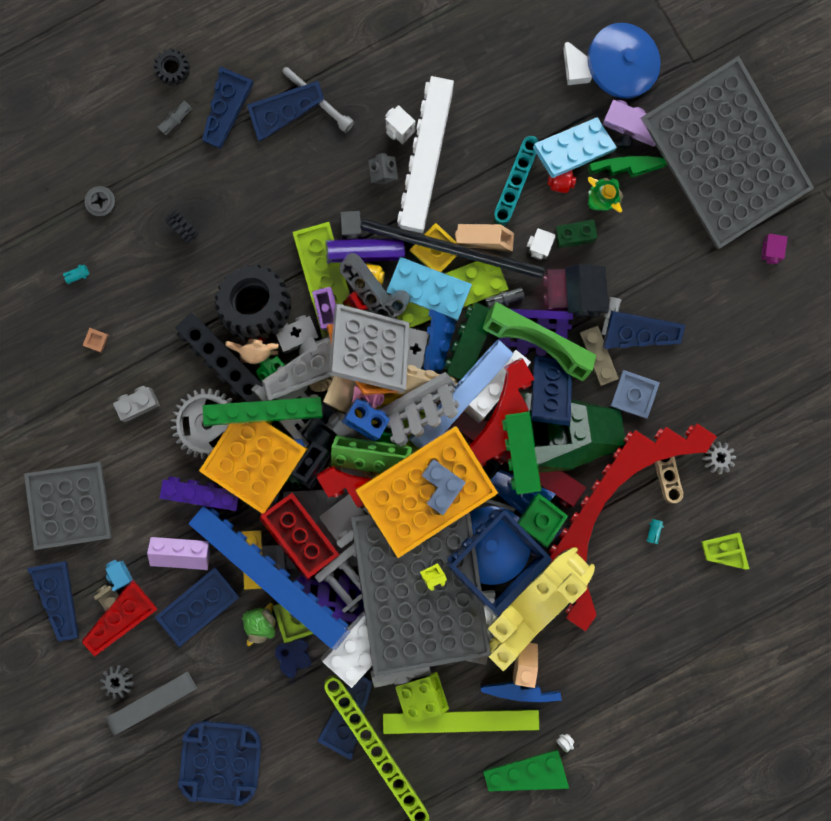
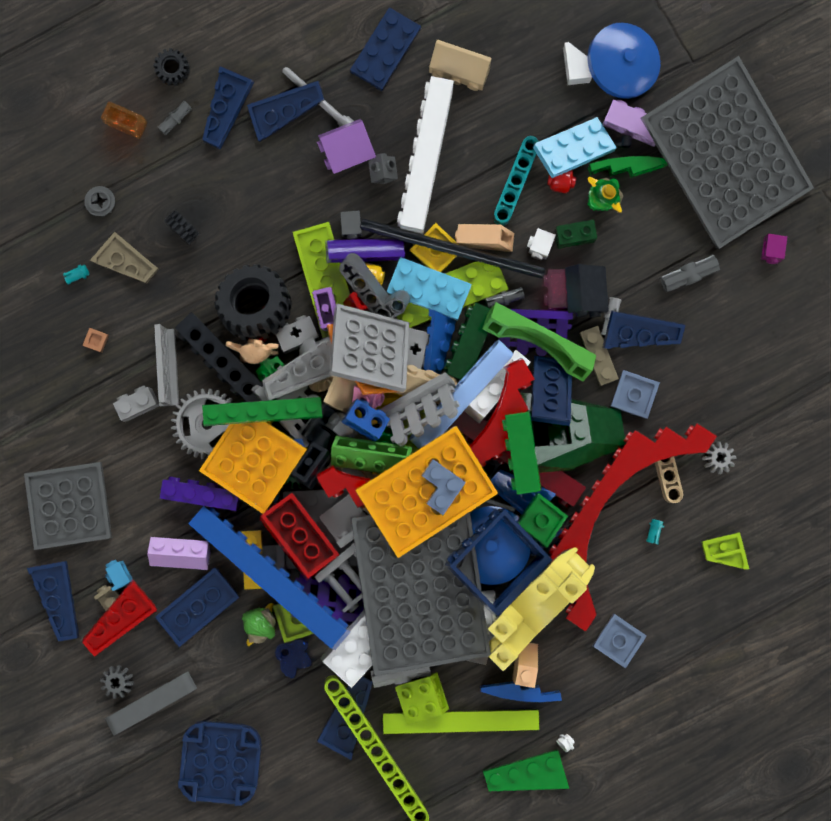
(124, 120): none -> clear orange brick
(124, 259): none -> dark tan wing
(166, 366): none -> light grey fence
(346, 146): none -> medium lavender brick
(385, 49): none -> dark blue plate
(399, 124): white brick -> none
(433, 576): neon yellow tile -> none
(459, 65): none -> tan slope
(619, 640): none -> sand blue plate
(690, 273): none -> dark grey piece

